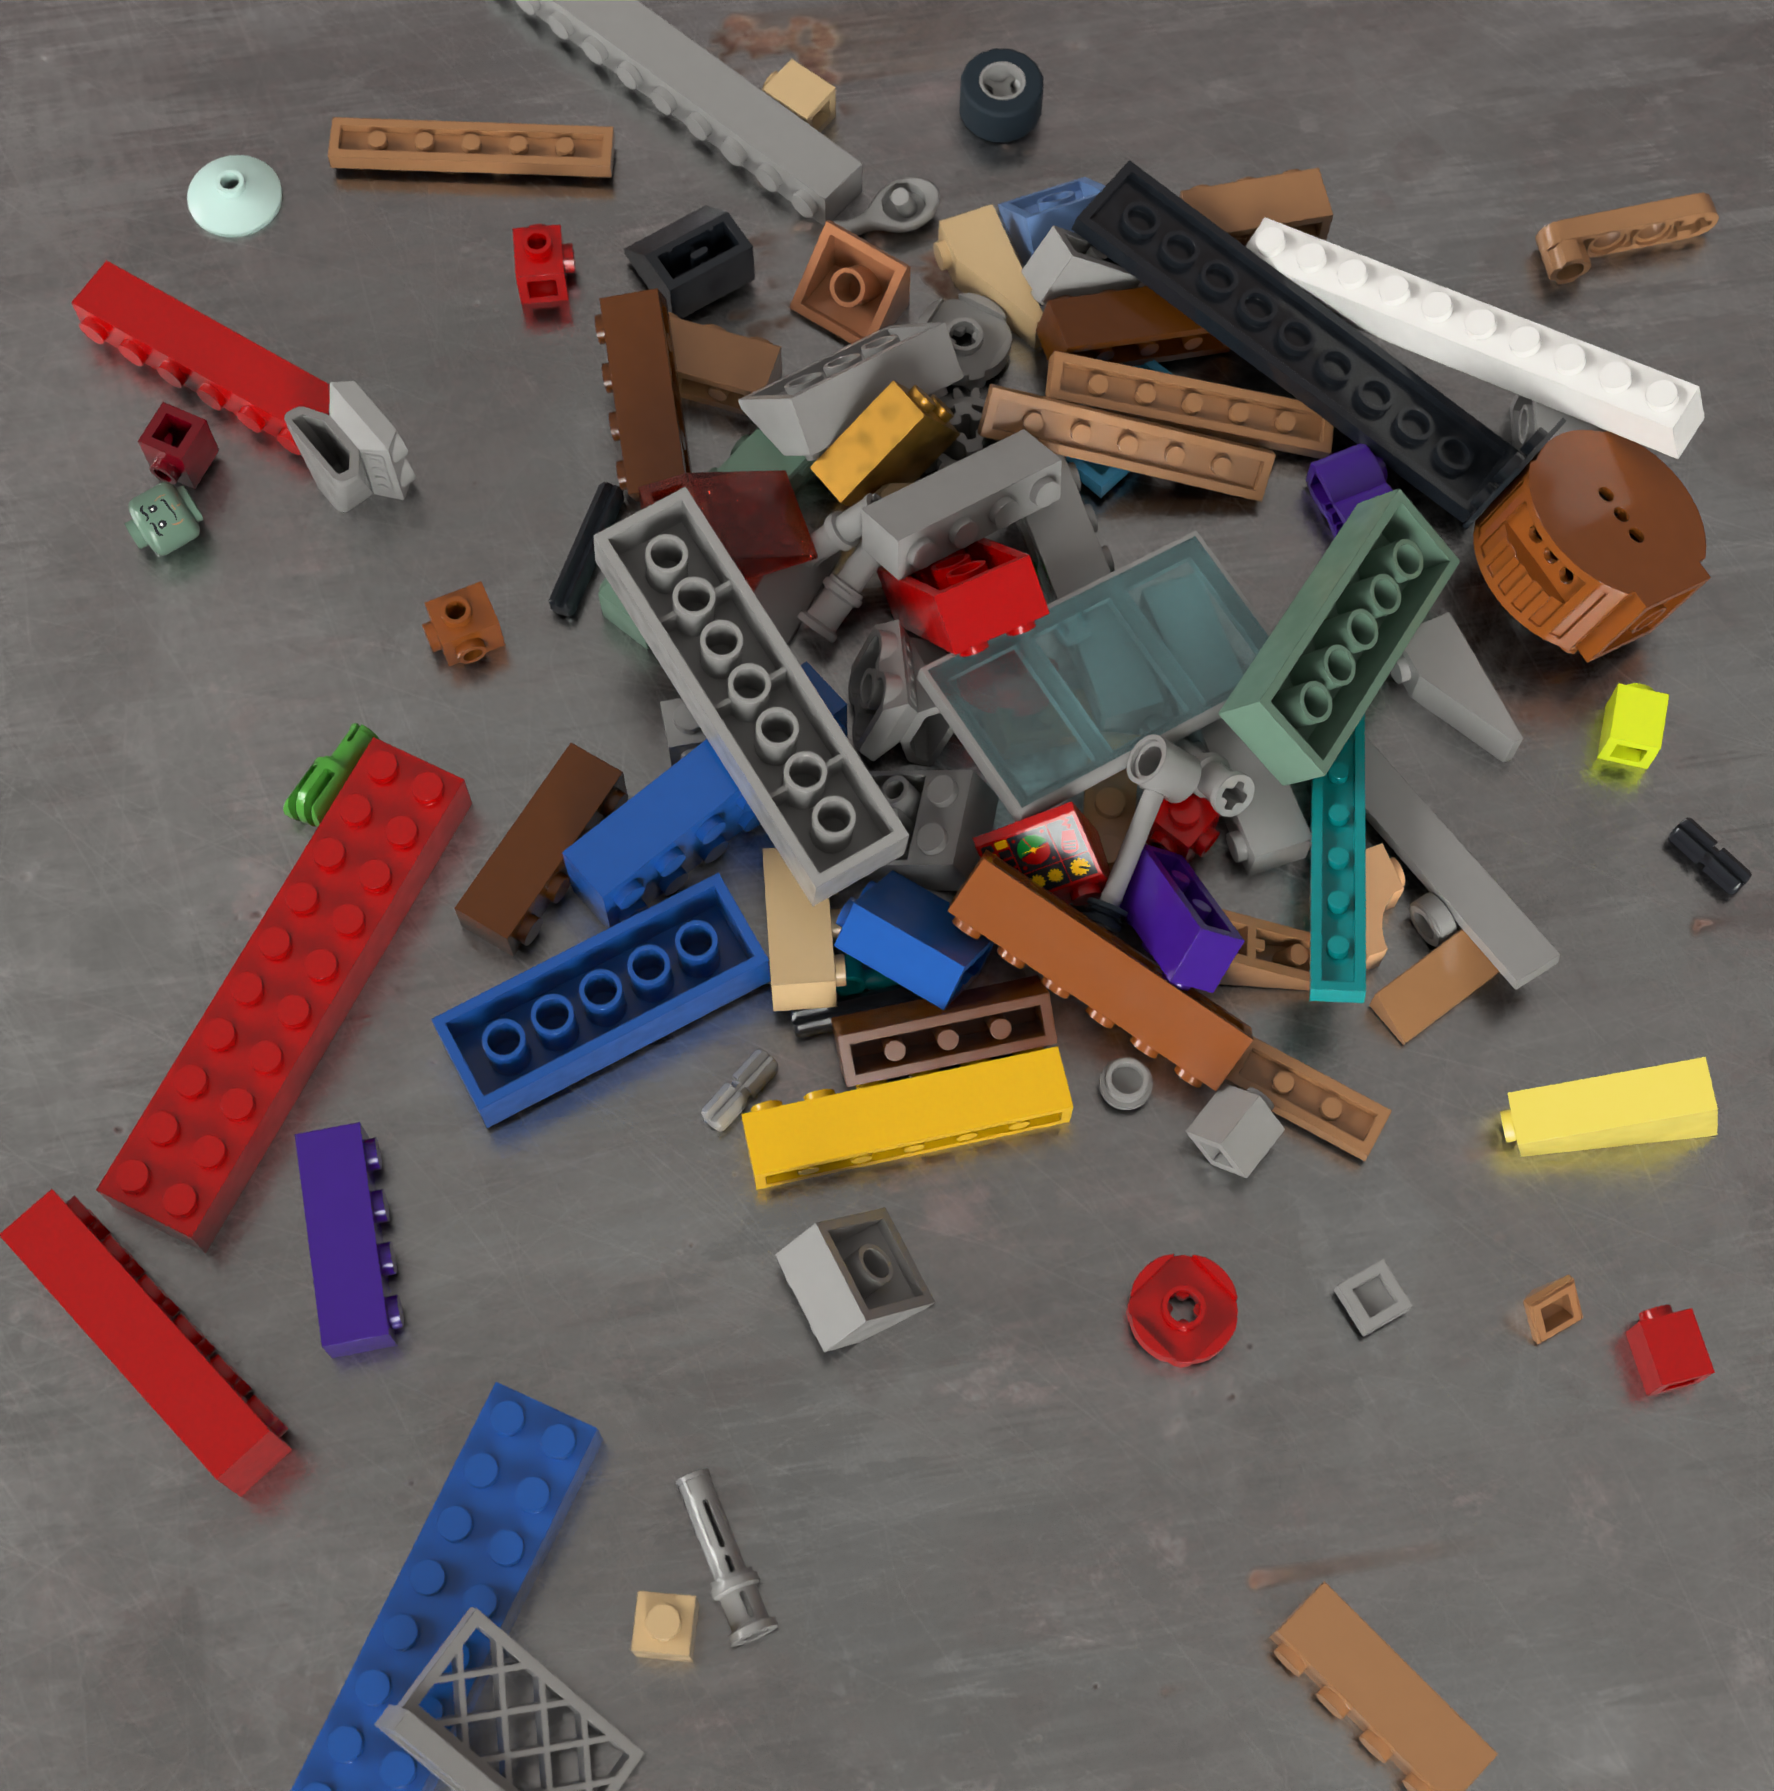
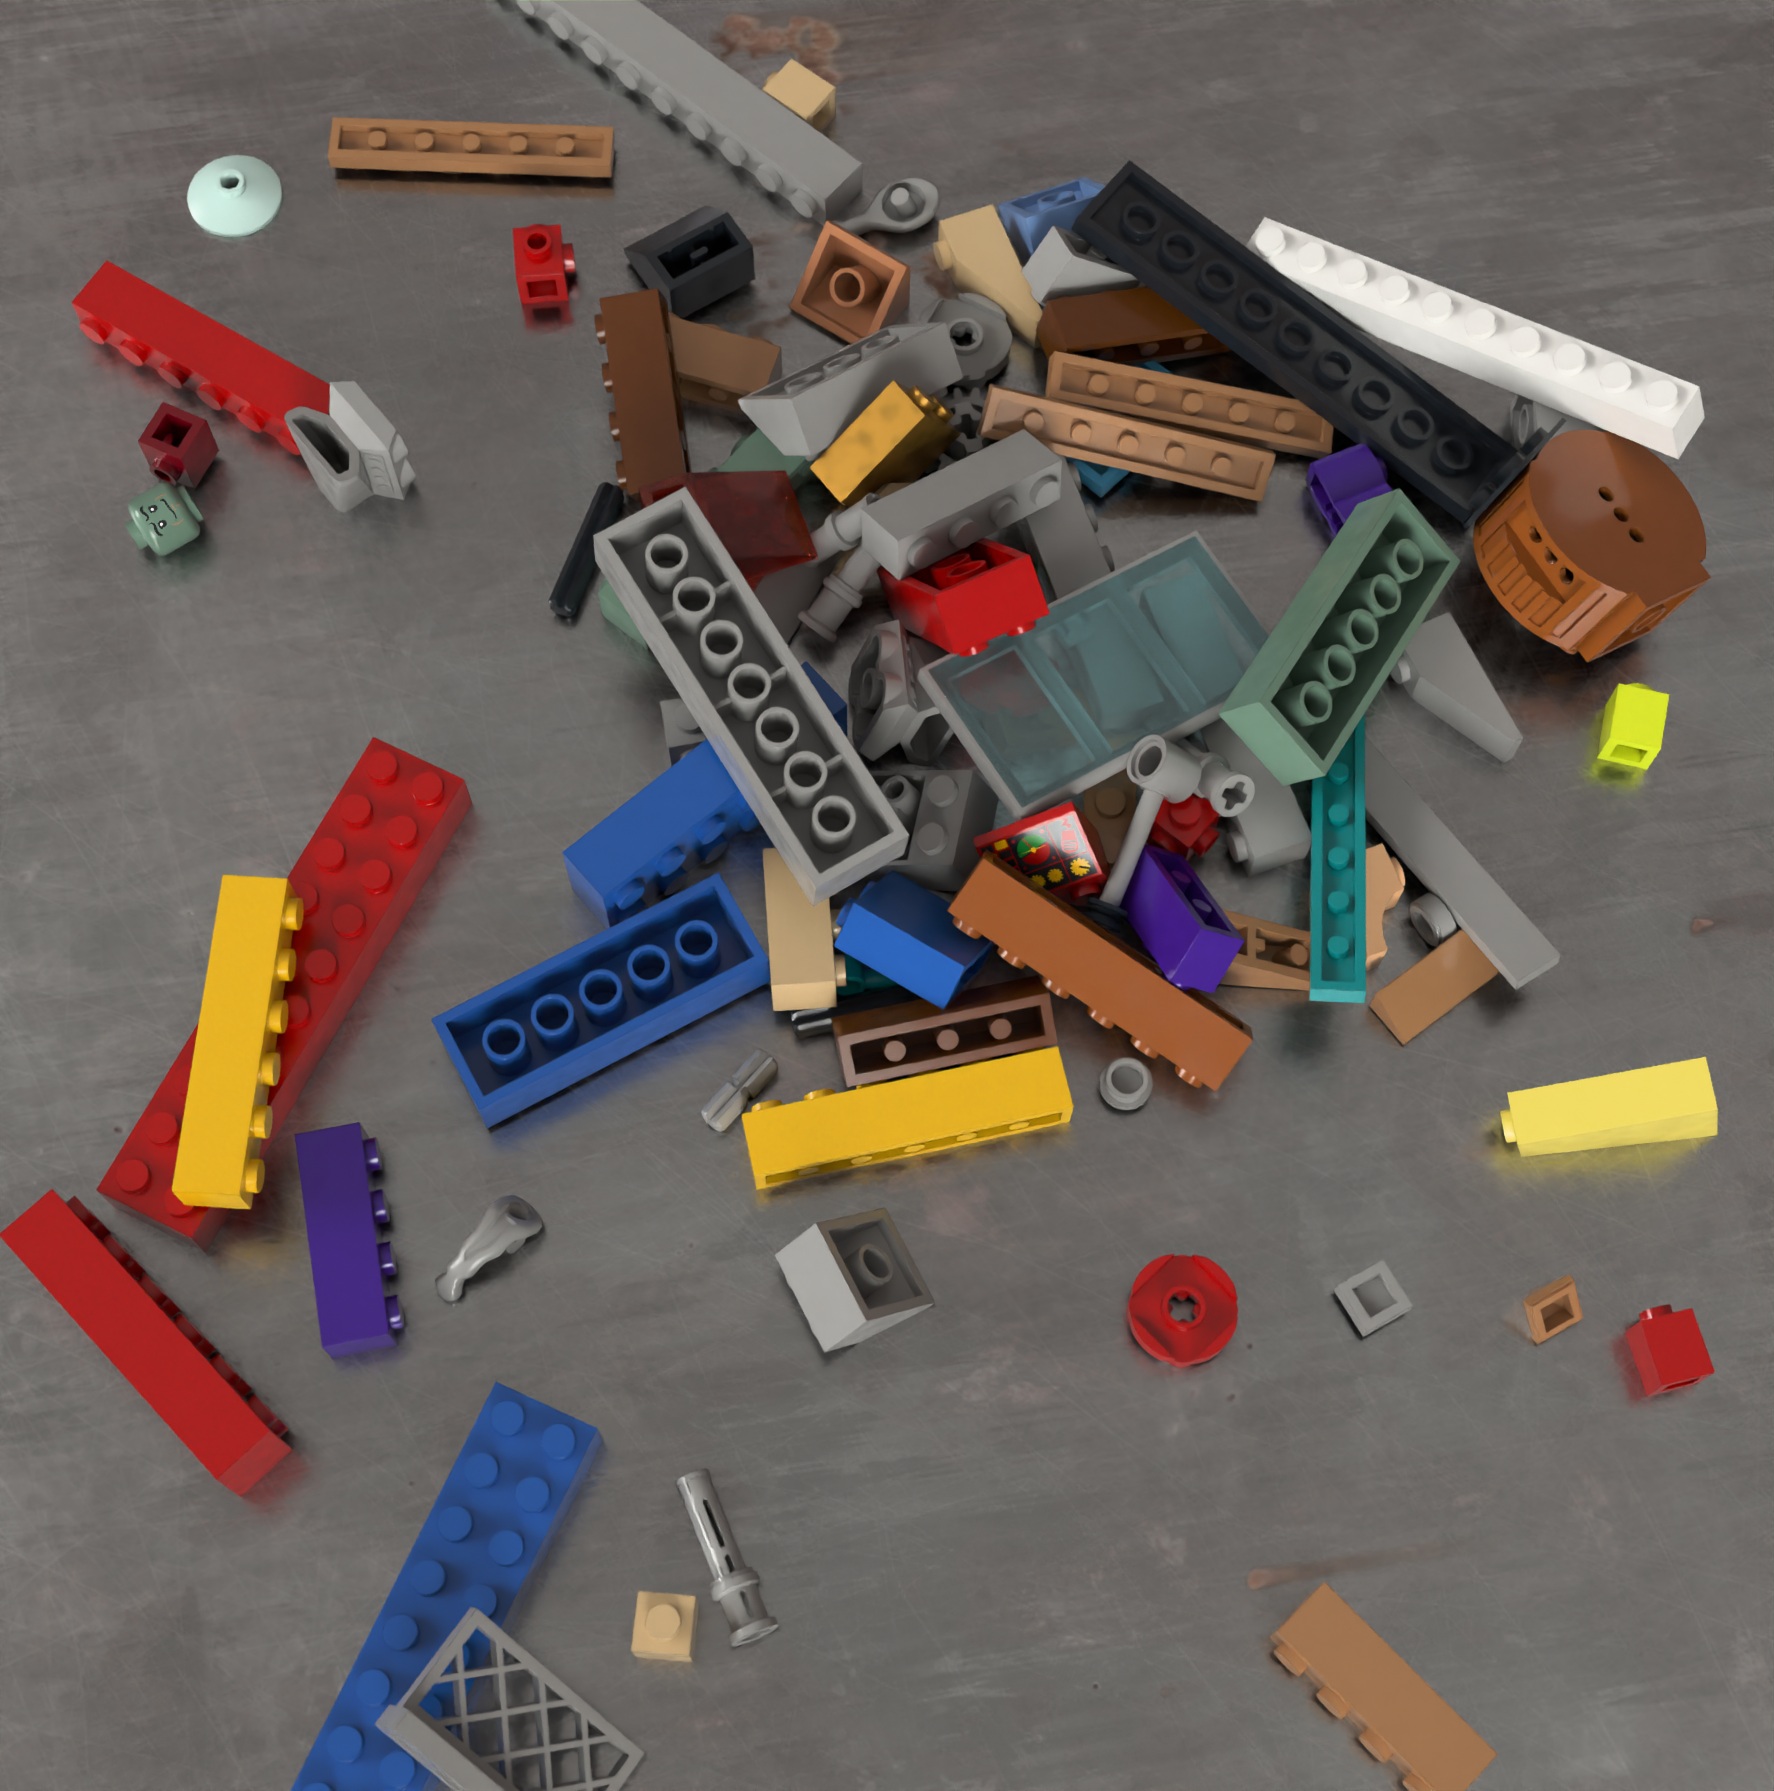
(237, 1043): none -> yellow brick
(326, 778): bright green arm -> none
(463, 625): dark orange brick -> none
(502, 1228): none -> light grey piece
(528, 864): reddish brown brick -> none
(1001, 95): black wheel -> none
(1236, 1129): light grey brick -> none
(1290, 198): medium nougat brick -> none
(1311, 1098): medium nougat plate -> none
(1573, 241): medium nougat beam -> none
(1719, 864): black piece -> none

